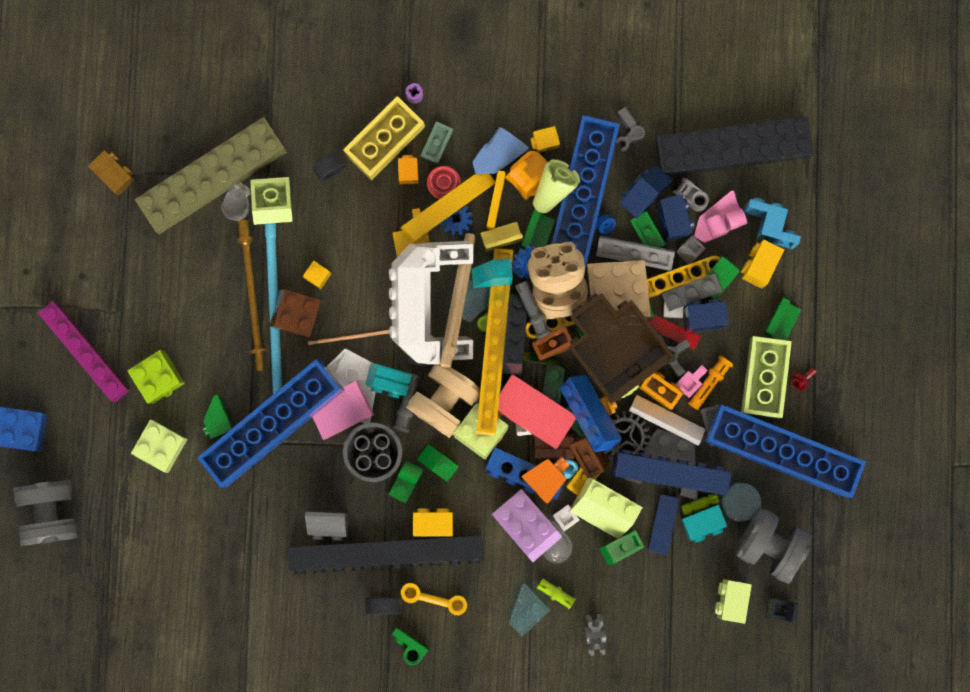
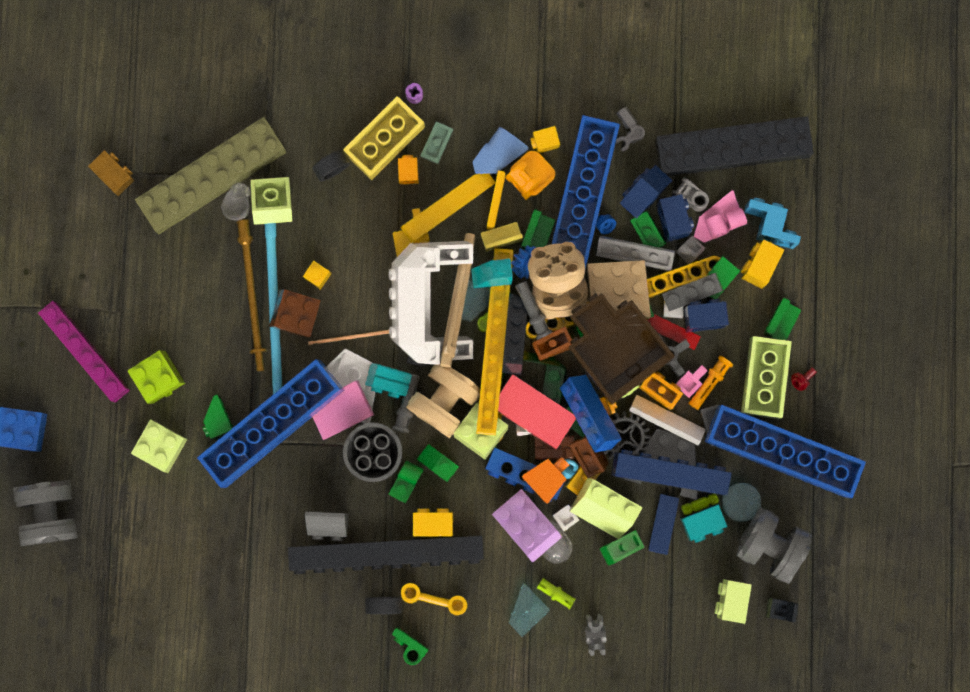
(442, 181): coral piece -> none
(458, 227): blue gear -> none
(554, 185): yellowish green cone -> none

